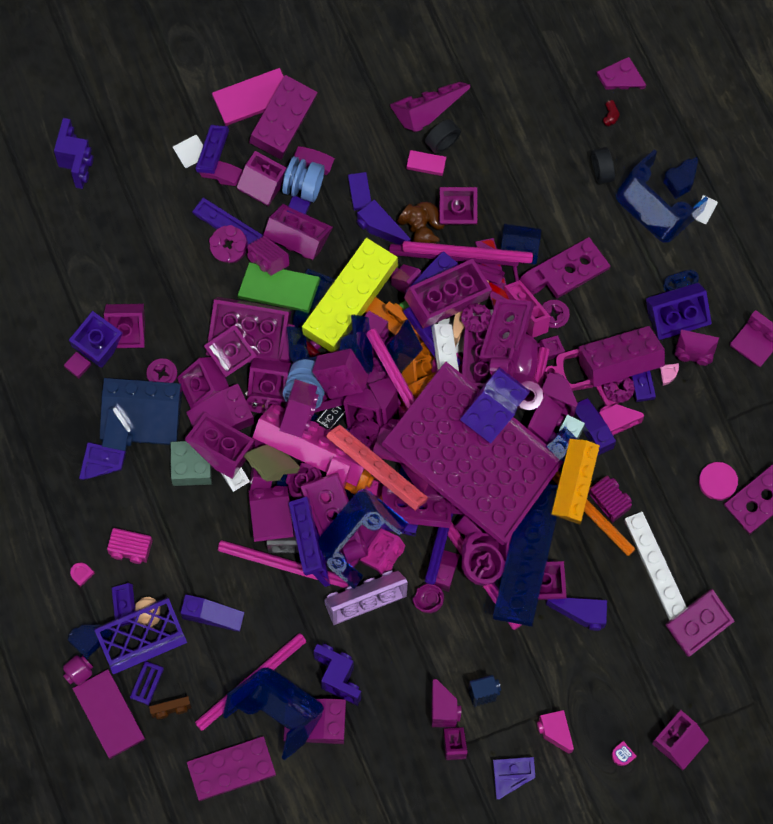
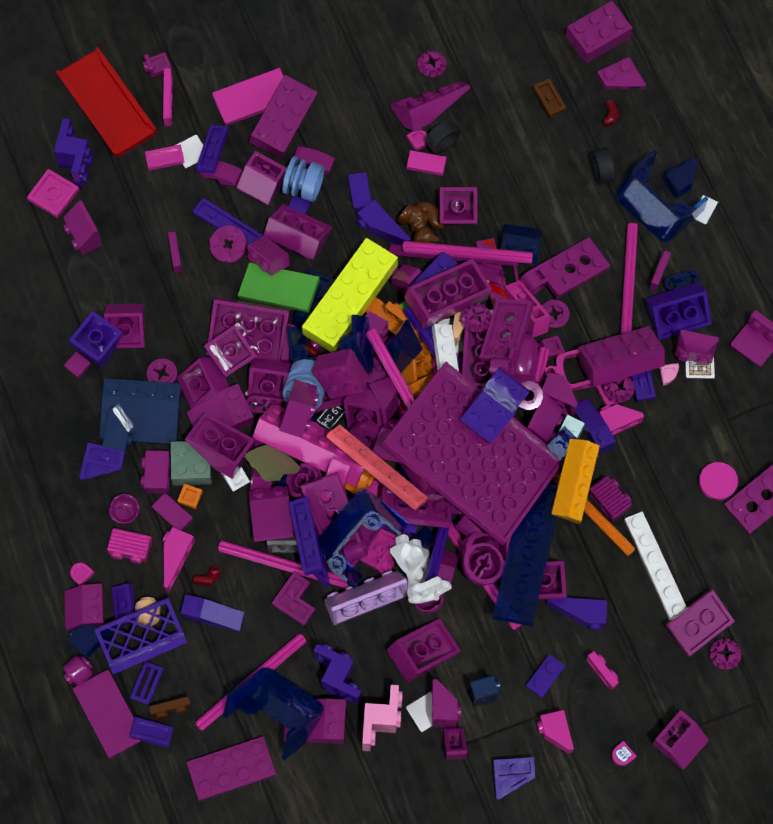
(53, 193): none -> dark pink plate
(82, 229): none -> magenta slope
(84, 606): none -> magenta slope
(107, 103): none -> red ladder
(124, 509): none -> magenta hair
(151, 732): none -> dark purple tile
(156, 64): none -> magenta bracket
(156, 472): none -> magenta brick
(164, 157): none -> dark pink tile
(167, 97): none -> dark pink tile
(172, 512): none -> magenta tile
(175, 252): none -> magenta tile
(176, 550): none -> dark pink slope
(190, 496): none -> orange plate
(209, 579): none -> dark red arm
(289, 599): none -> magenta plate
(381, 718): none -> bright pink bracket
(414, 567): none -> white hips
(417, 139): none -> dark pink tile
(422, 711): none -> white sticker
(423, 650): none -> magenta slope
(427, 69): none -> magenta gear
(427, 538): none -> clear blue tile
(545, 676): none -> dark purple plate
(549, 98): none -> reddish brown plate
(598, 32): none -> magenta brick
(598, 663): none -> dark pink plate
(629, 277): none -> dark pink axle
(659, 271): none -> magenta tile
(695, 370): none -> sticker
(720, 660): none -> magenta gear

